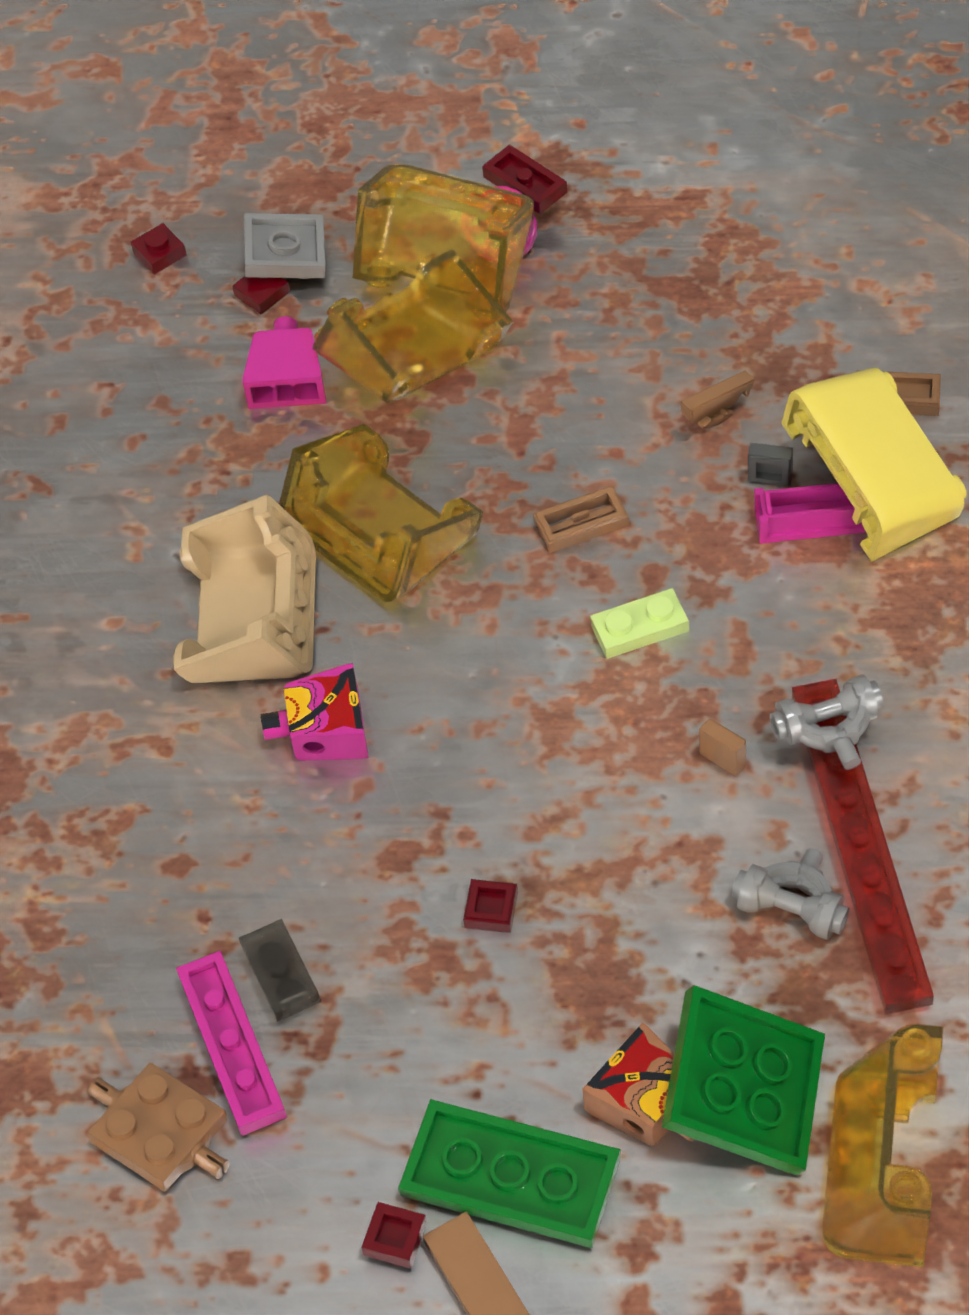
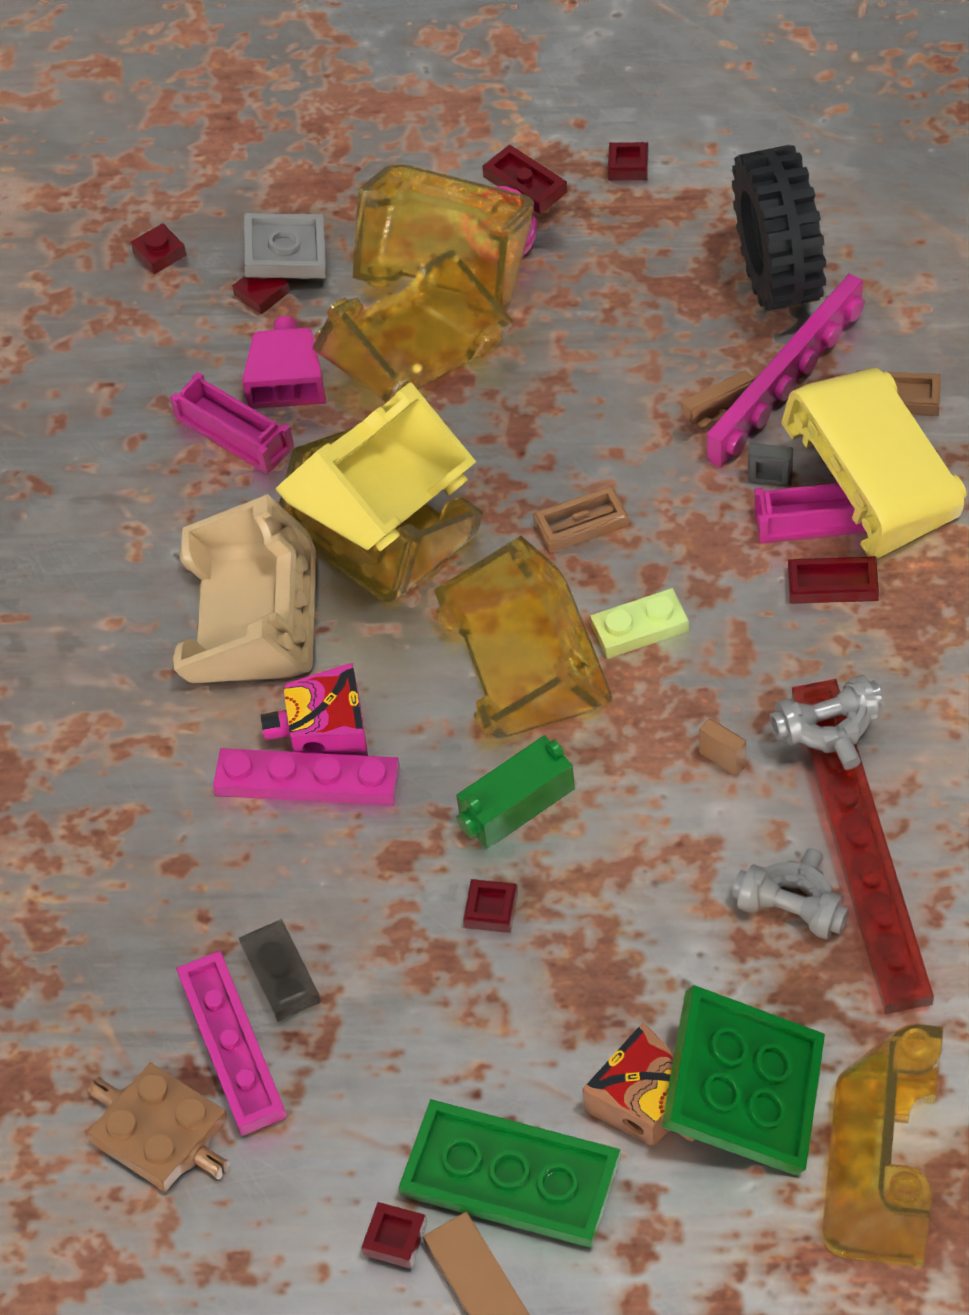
(232, 424): none -> dark pink container
(306, 776): none -> dark pink plate
(380, 471): none -> light yellow windscreen
(515, 792): none -> green brick
(523, 641): none -> clear yellow windscreen
(628, 161): none -> dark red tile
(779, 227): none -> black tyre
(785, 369): none -> dark pink plate
(833, 580): none -> dark red tile

